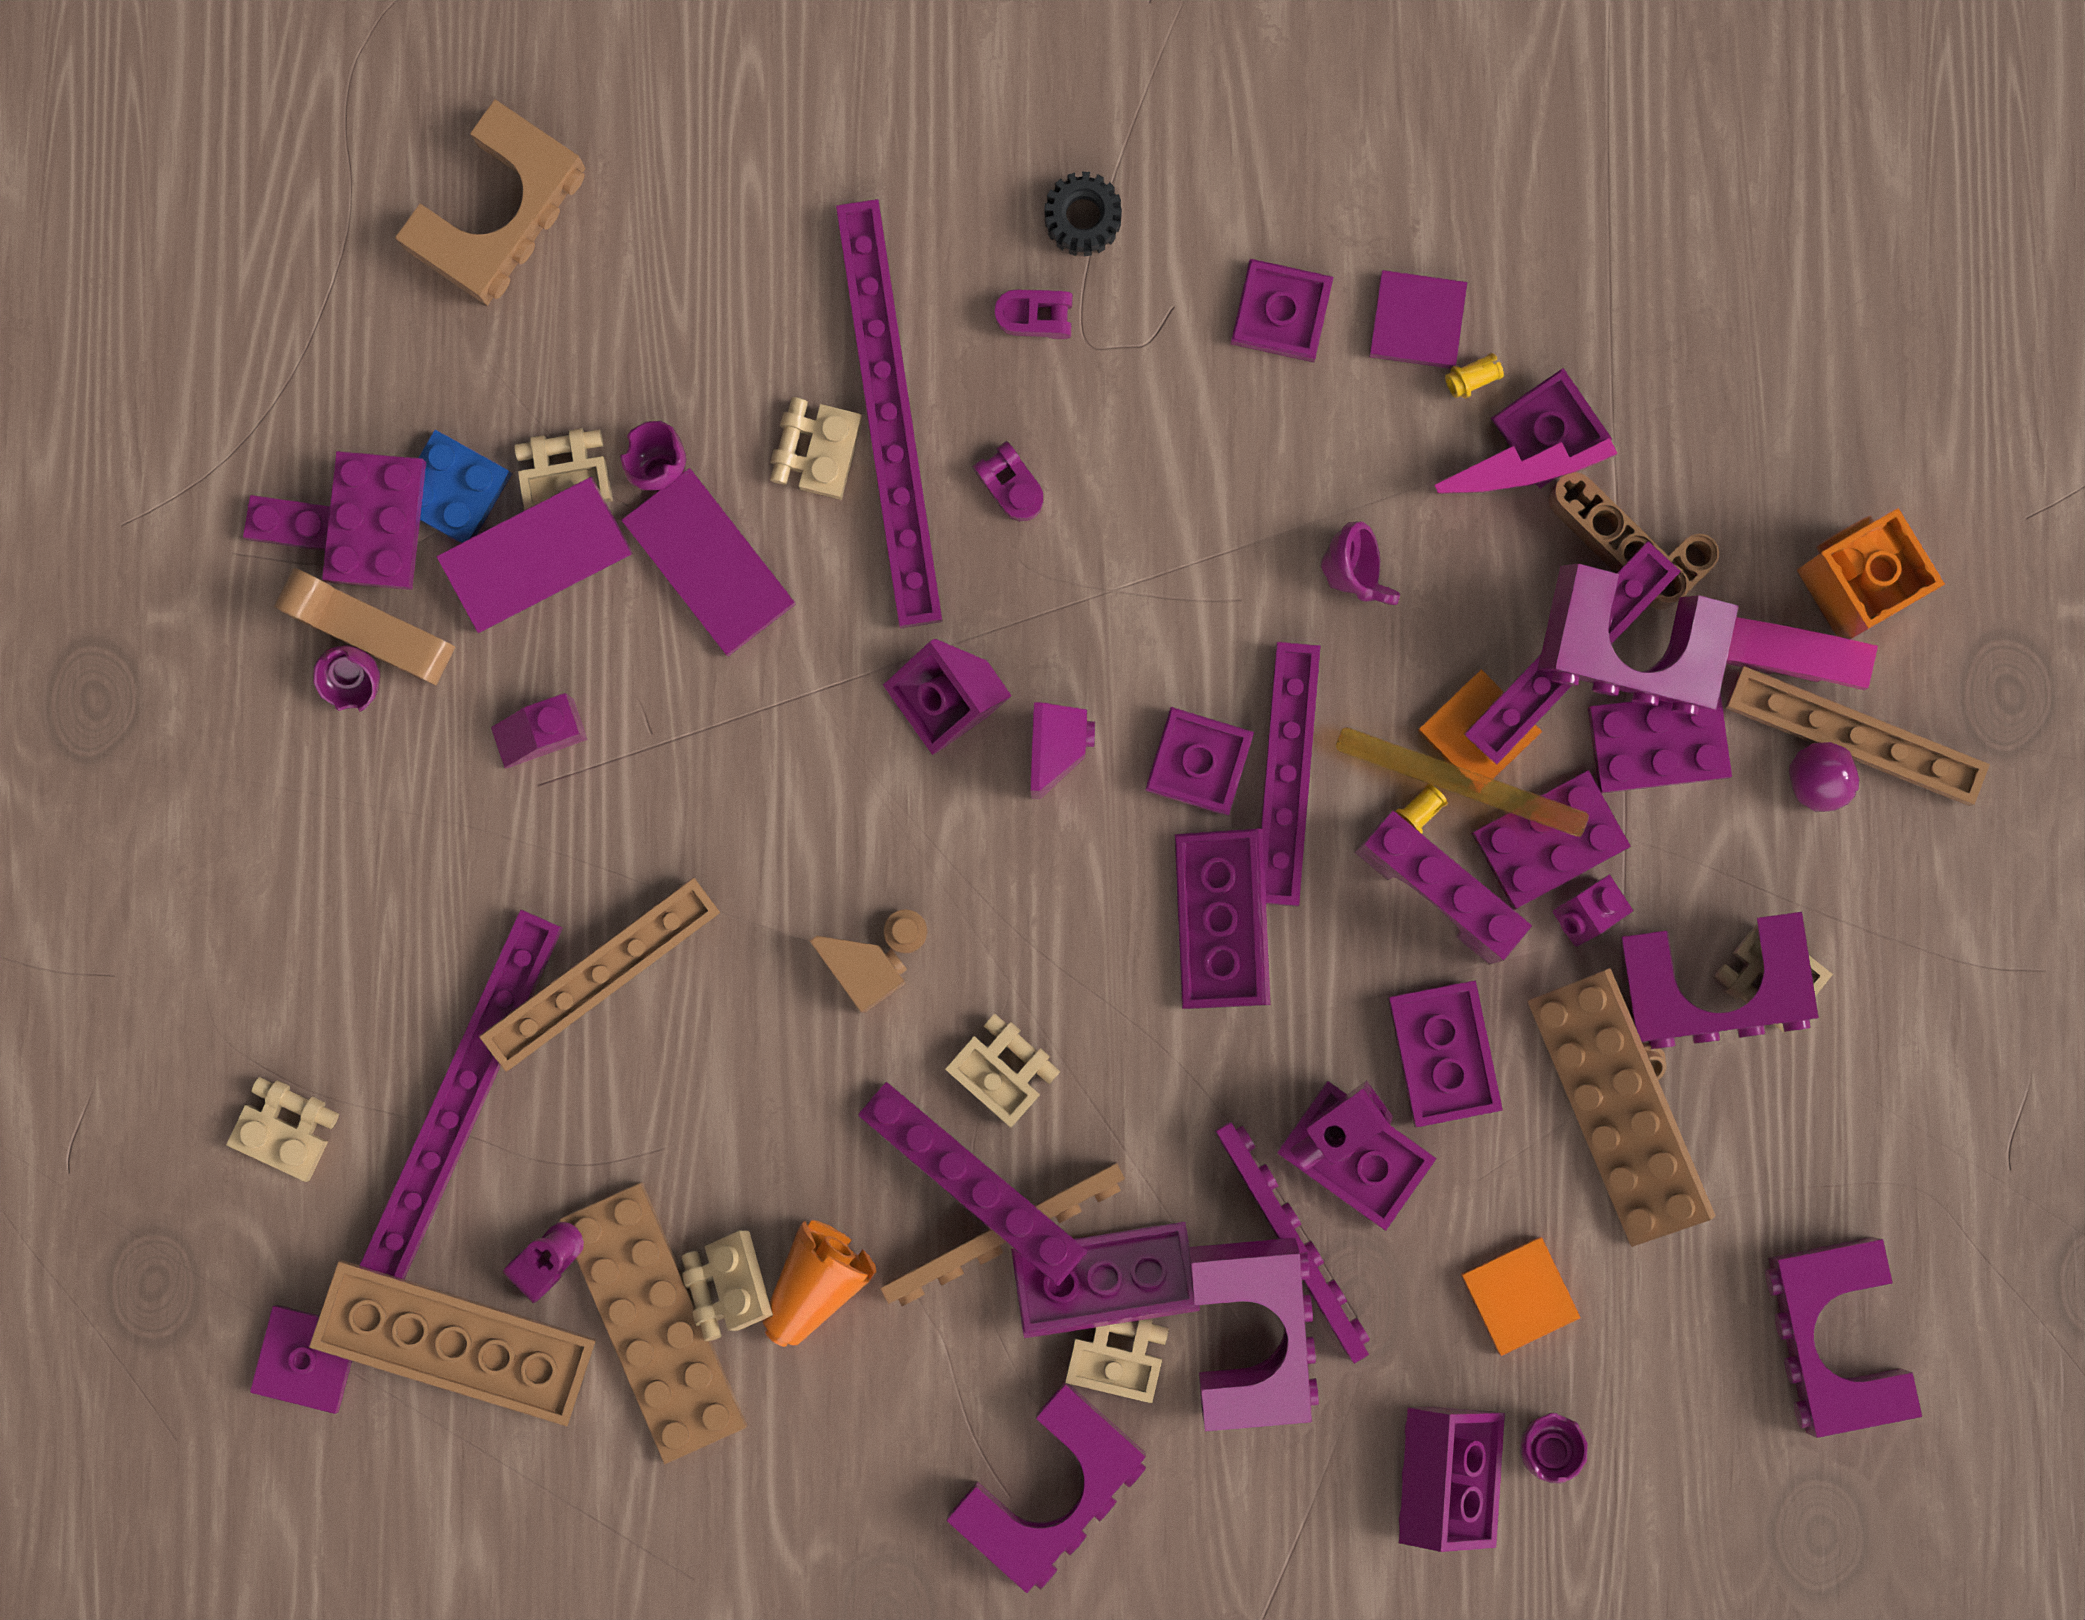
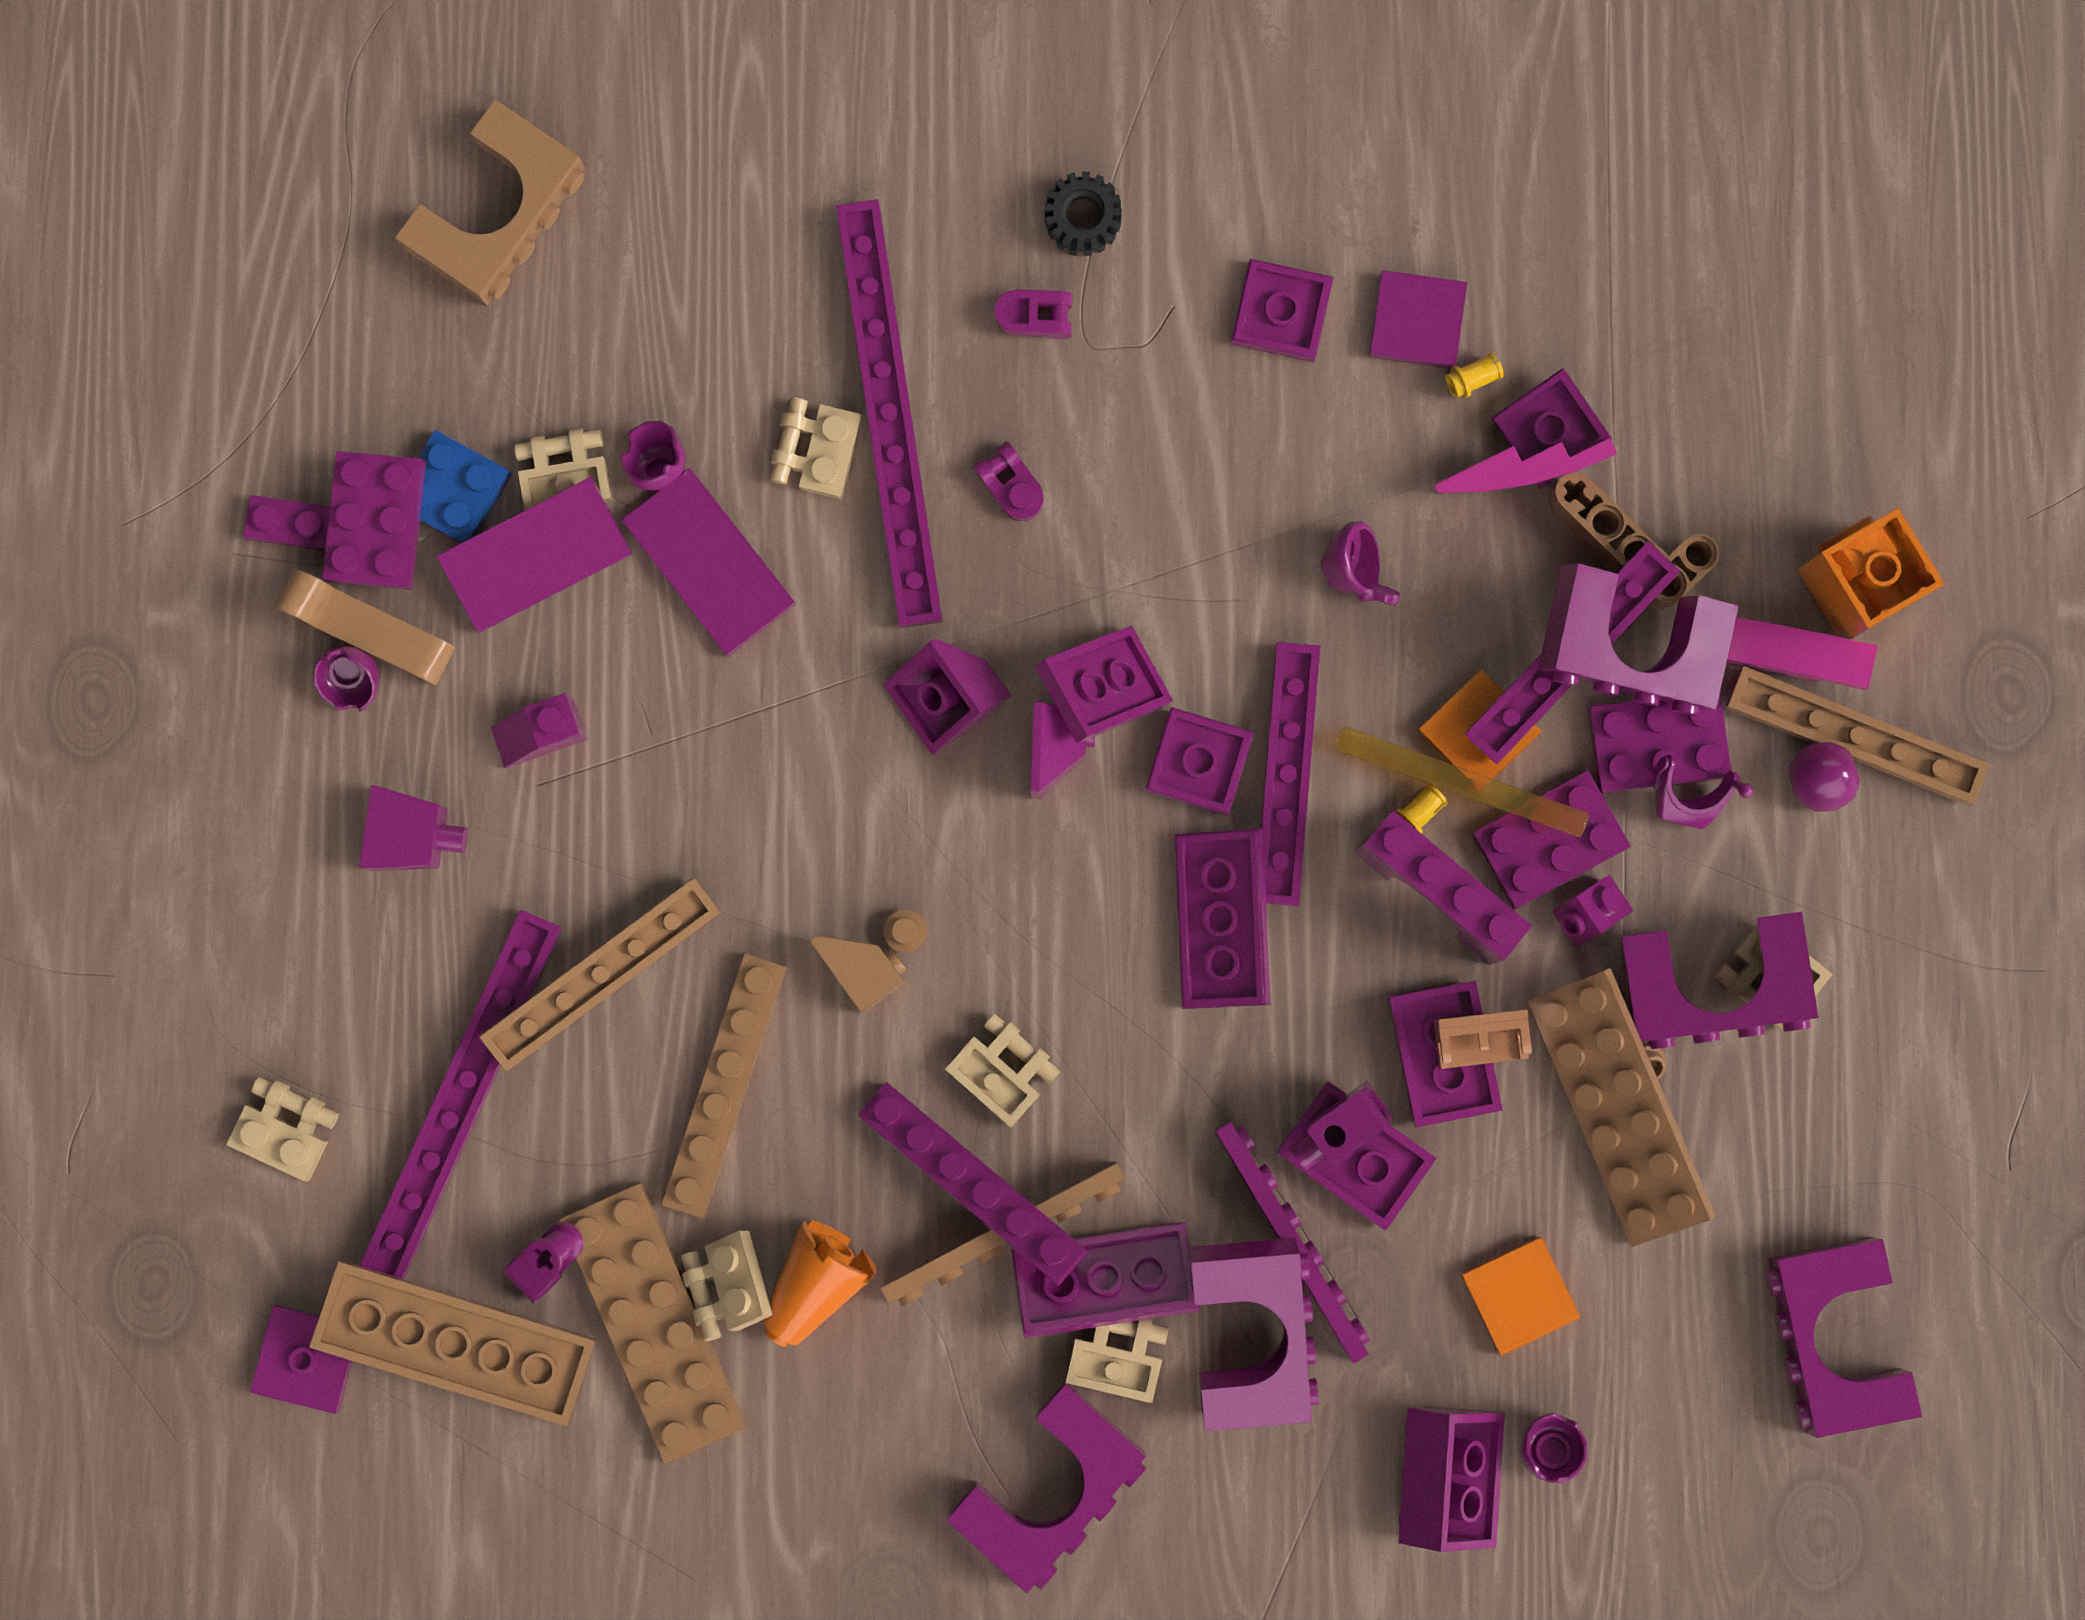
(406, 833): none -> magenta torso
(724, 1086): none -> medium nougat plate
(1103, 684): none -> magenta plate
(1483, 1039): none -> nougat hinge
(1692, 812): none -> magenta helmet

